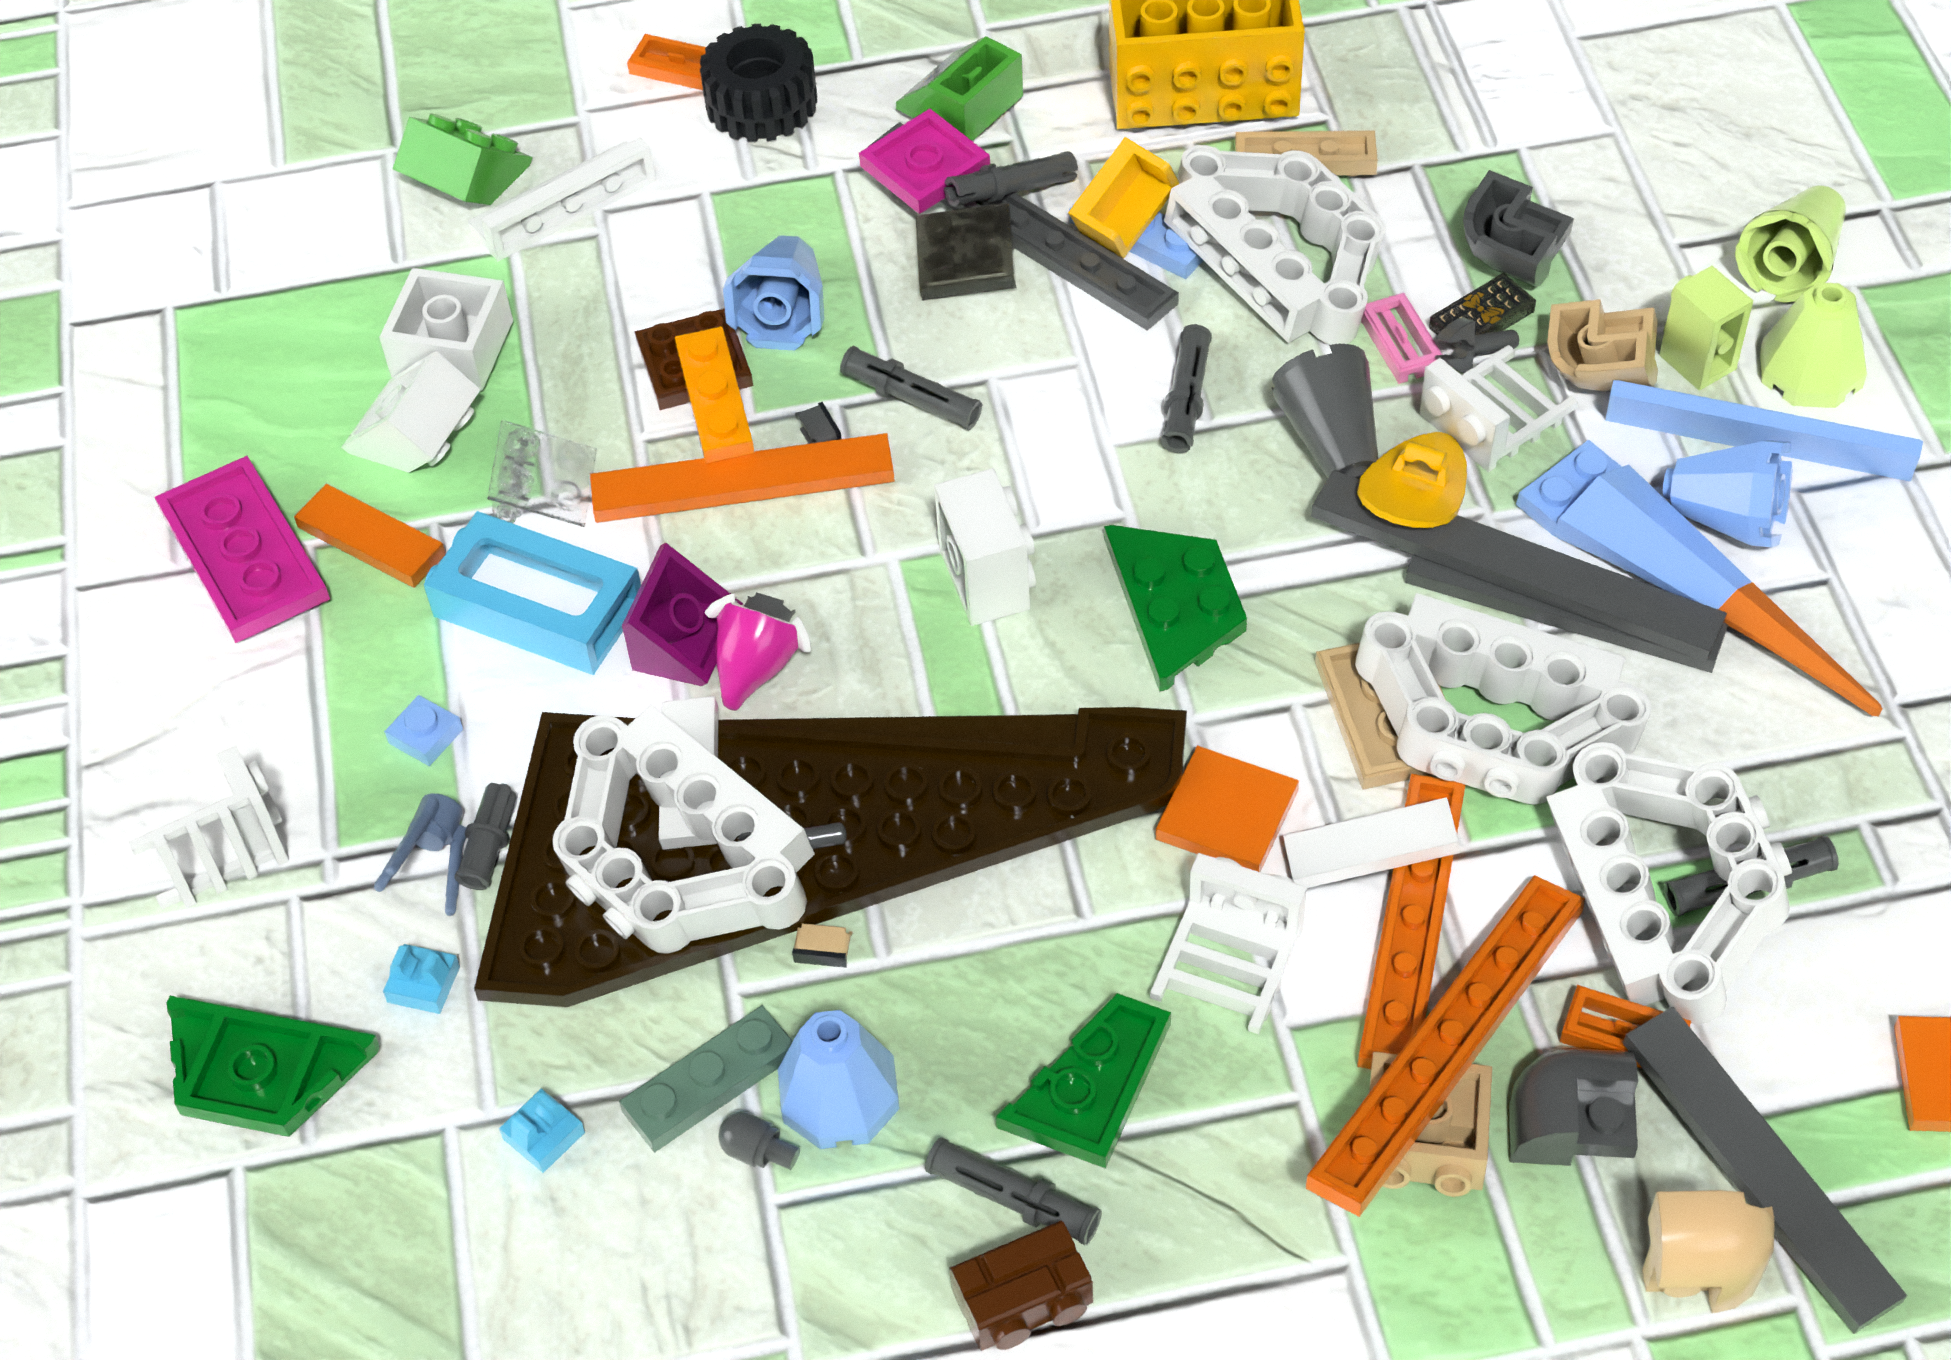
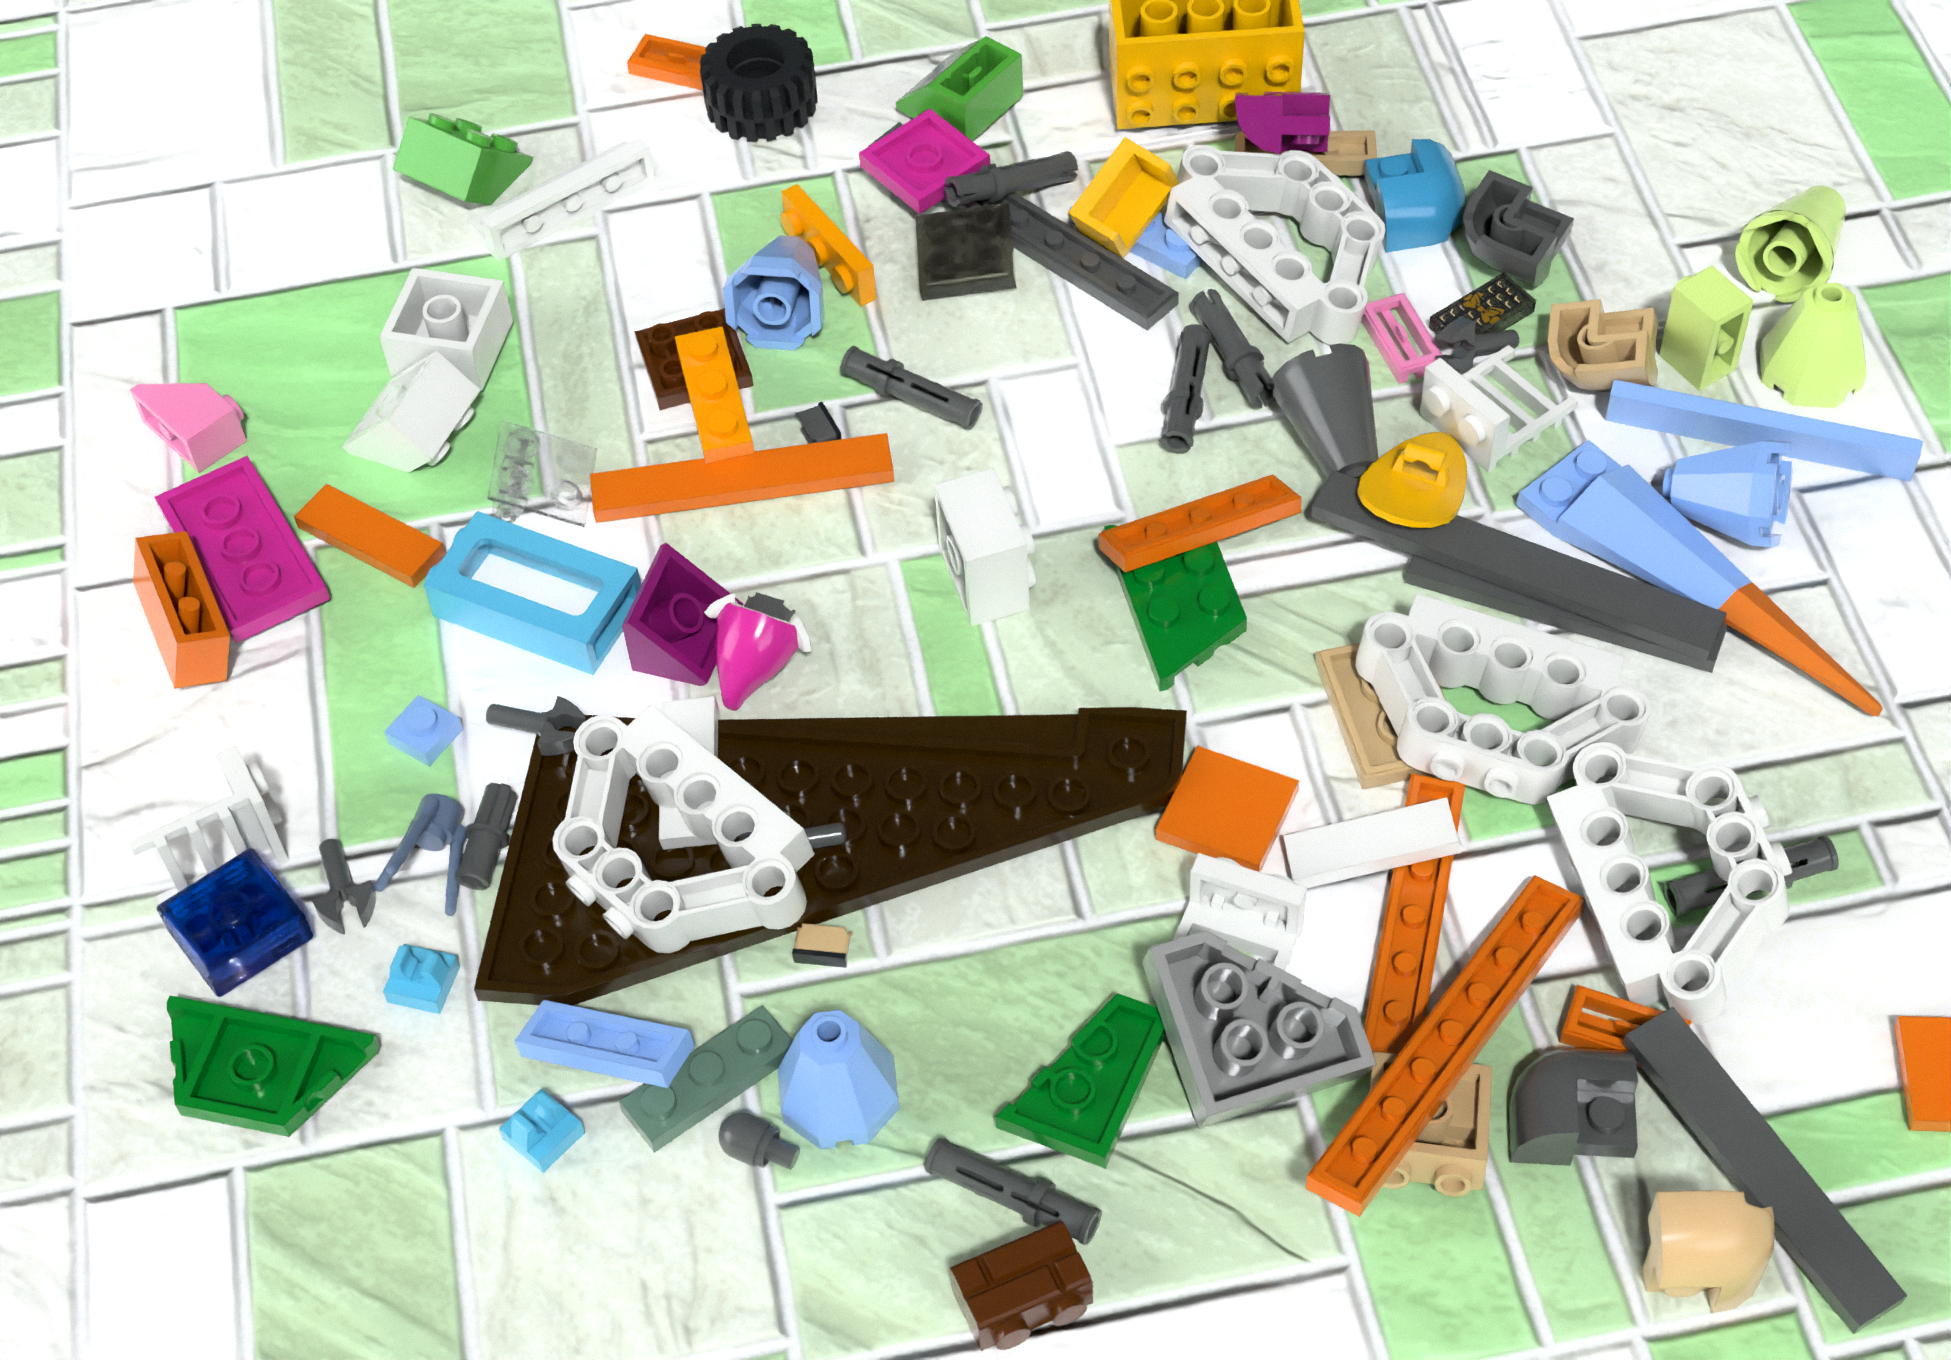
(181, 609): none -> orange brick
(191, 420): none -> bright pink slope
(266, 927): none -> clear blue brick
(342, 889): none -> dark grey bar
(544, 724): none -> dark grey bar
(605, 1043): none -> light blue plate
(832, 249): none -> light orange plate
(1199, 523): none -> orange tile
(1242, 360): none -> dark grey pin
(1249, 1029): none -> light grey brick
(1285, 120): none -> magenta brick
(1417, 195): none -> dark azure brick

